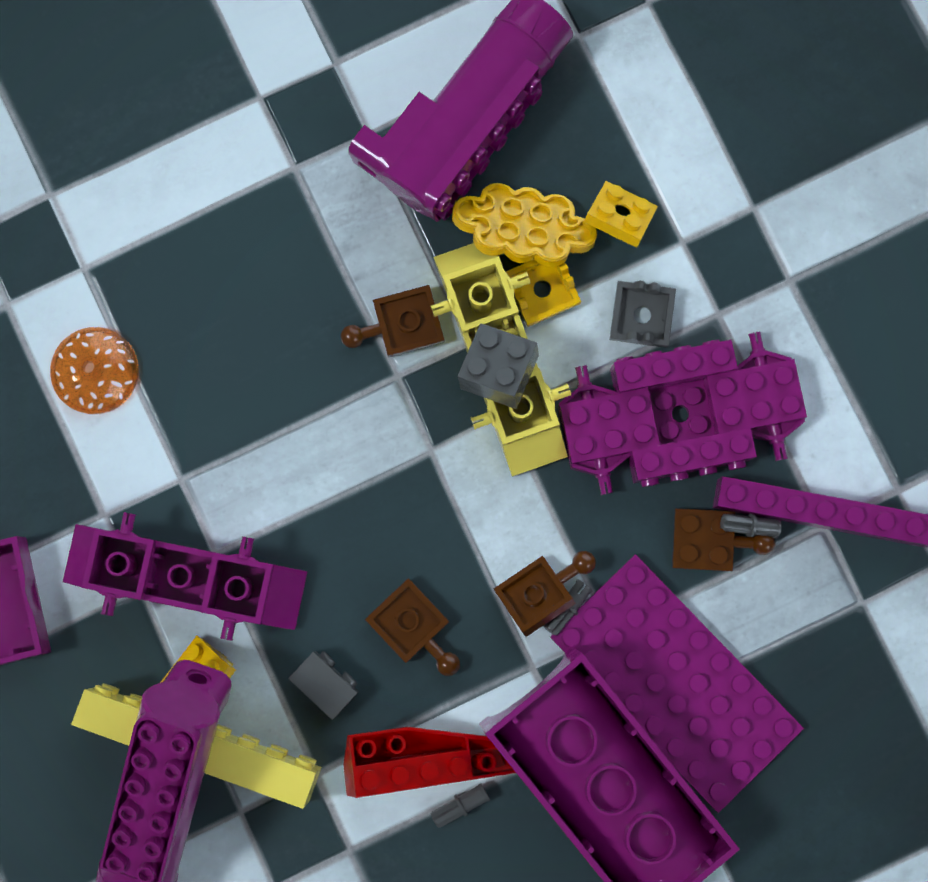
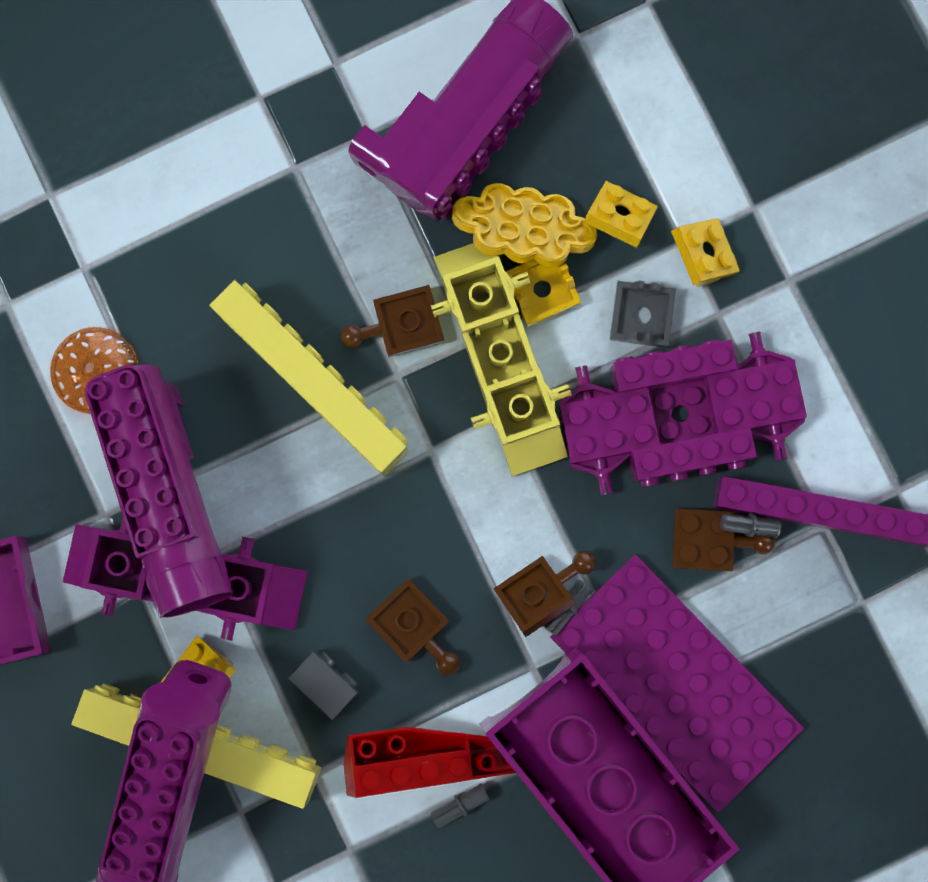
(157, 487): none -> magenta piece
(309, 378): none -> light yellow brick
(498, 365): dark grey brick -> none
(700, 266): none -> yellow piece

